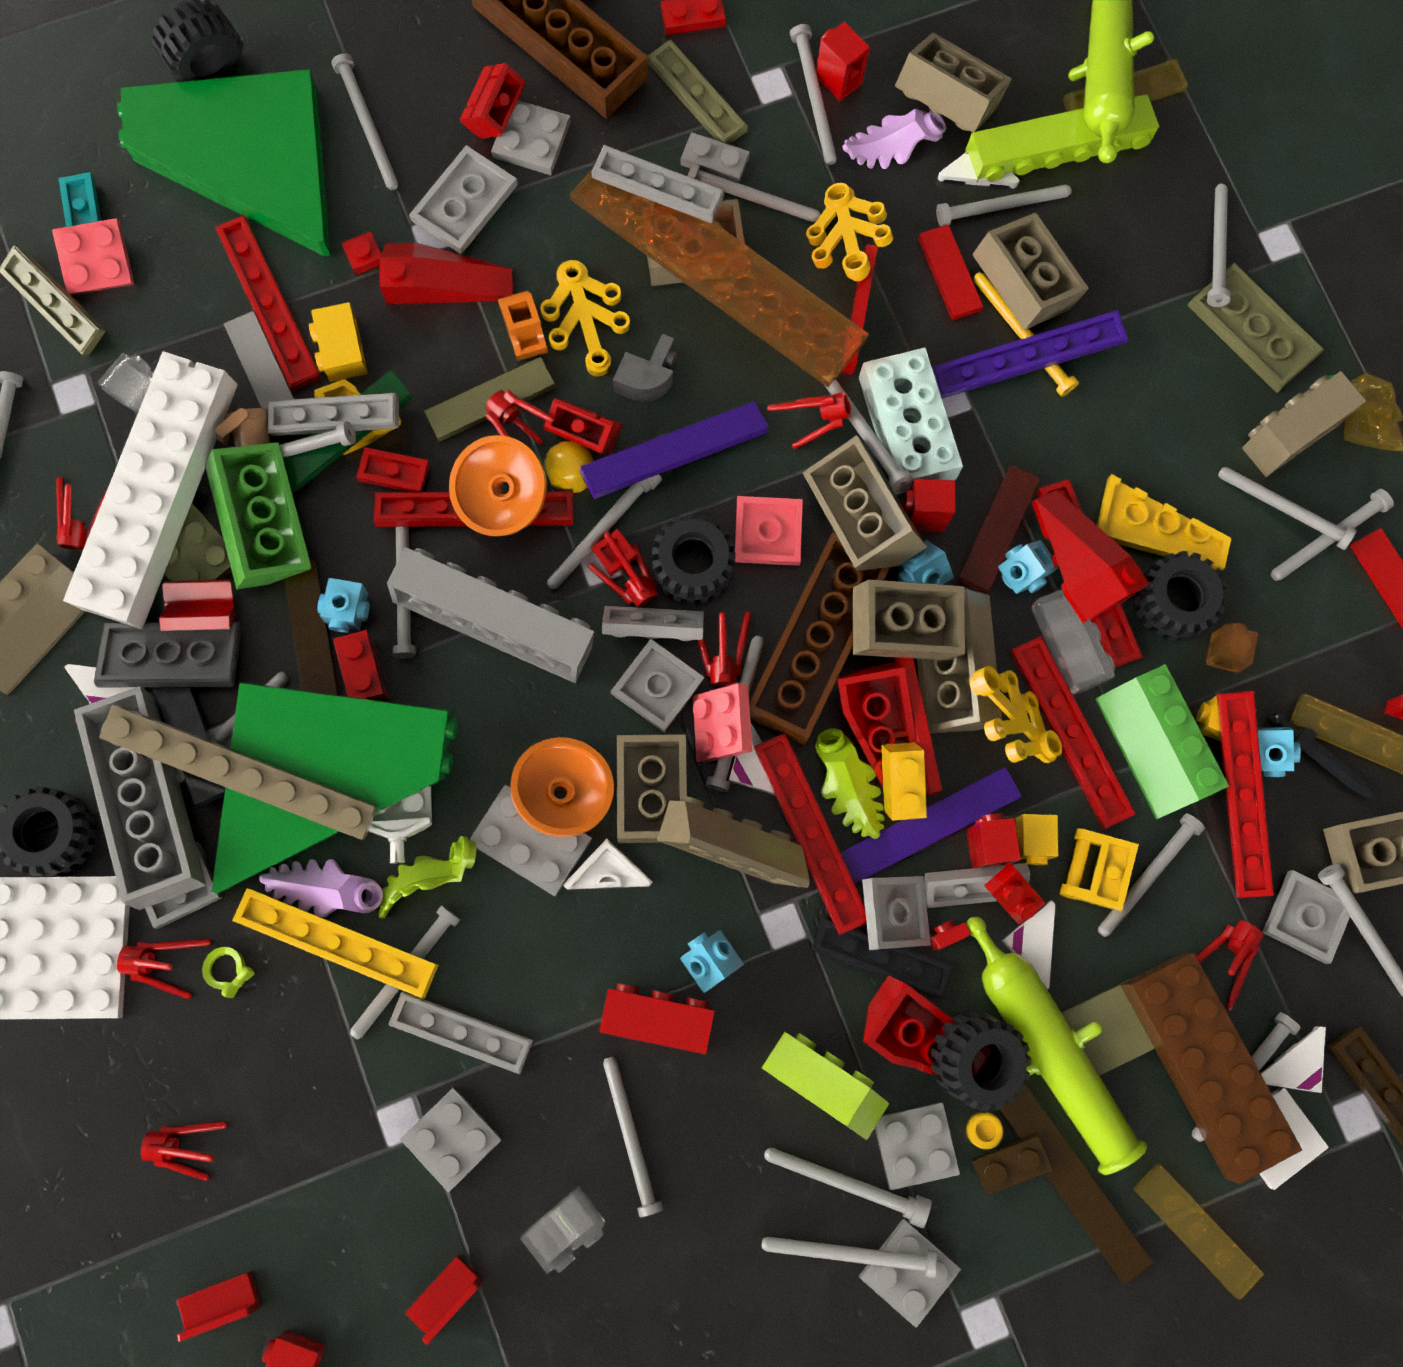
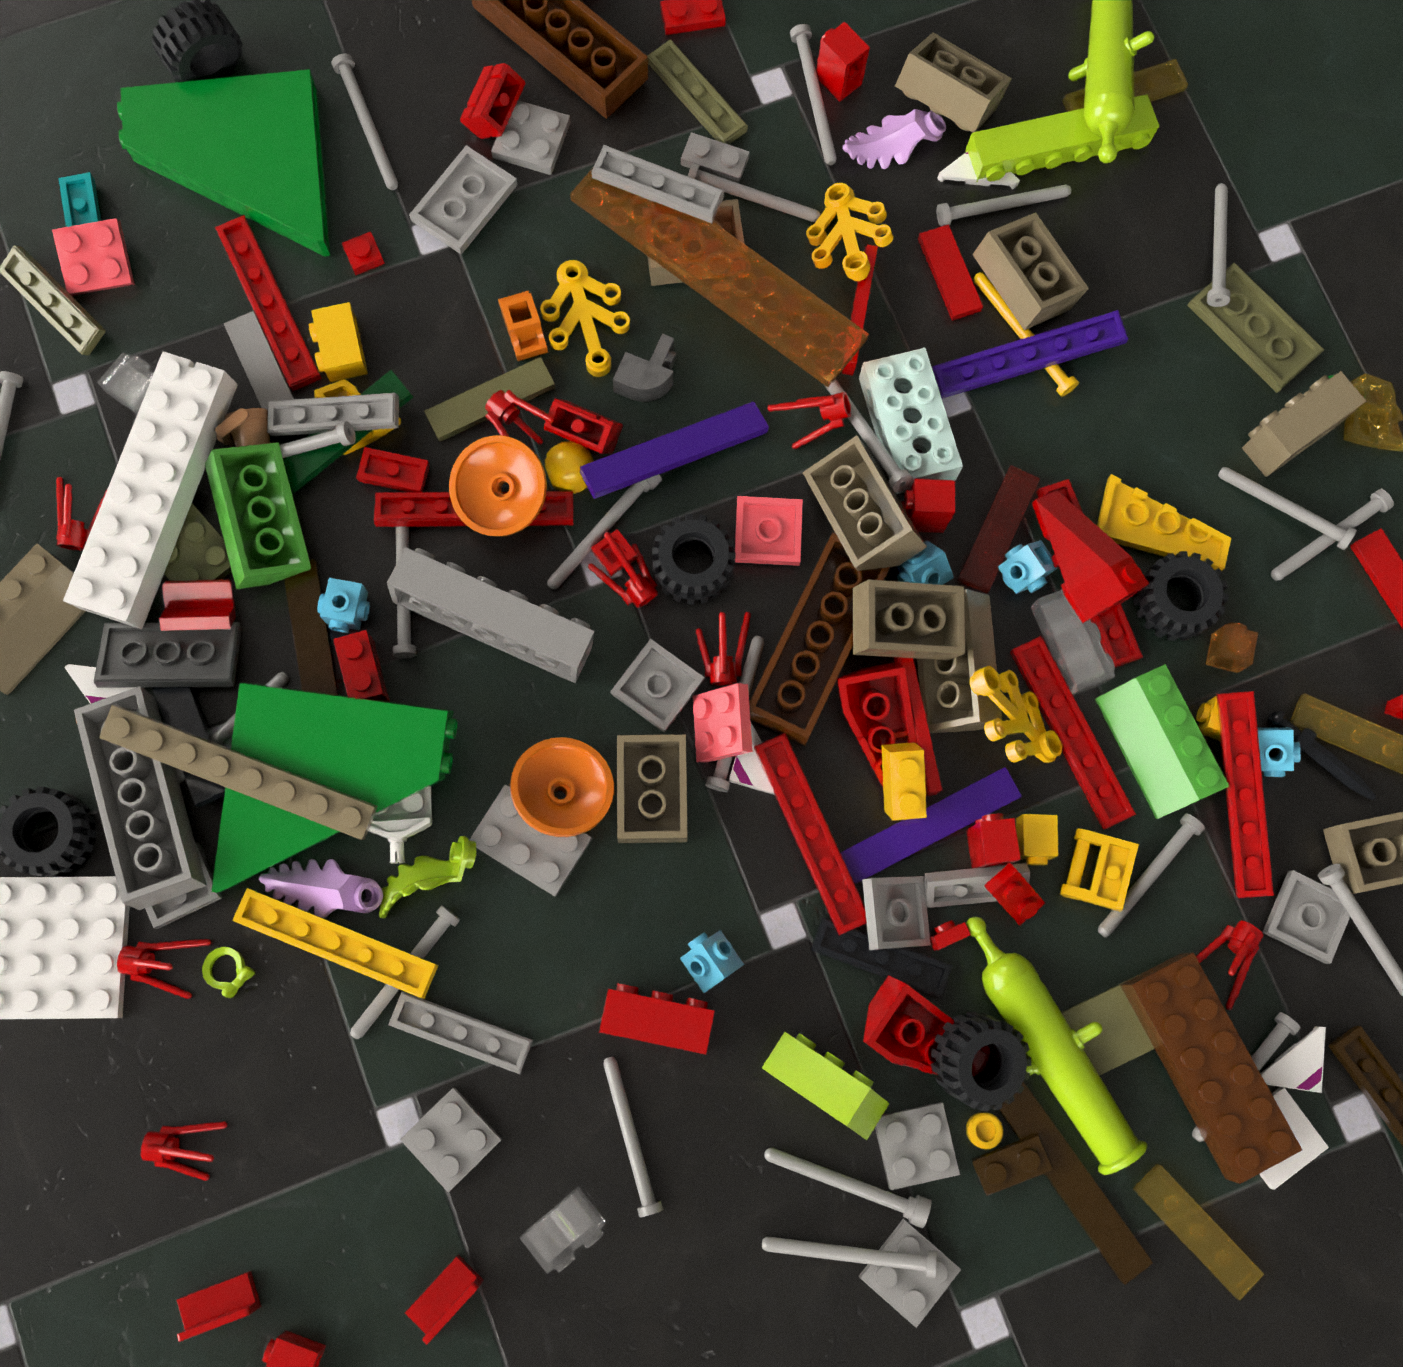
(432, 275): red wedge -> none
(607, 869): white tile -> none
(653, 623): light grey plate -> none
(734, 843): dark tan slope -> none
(849, 783): lime plant -> none
(1035, 941): white tile -> none

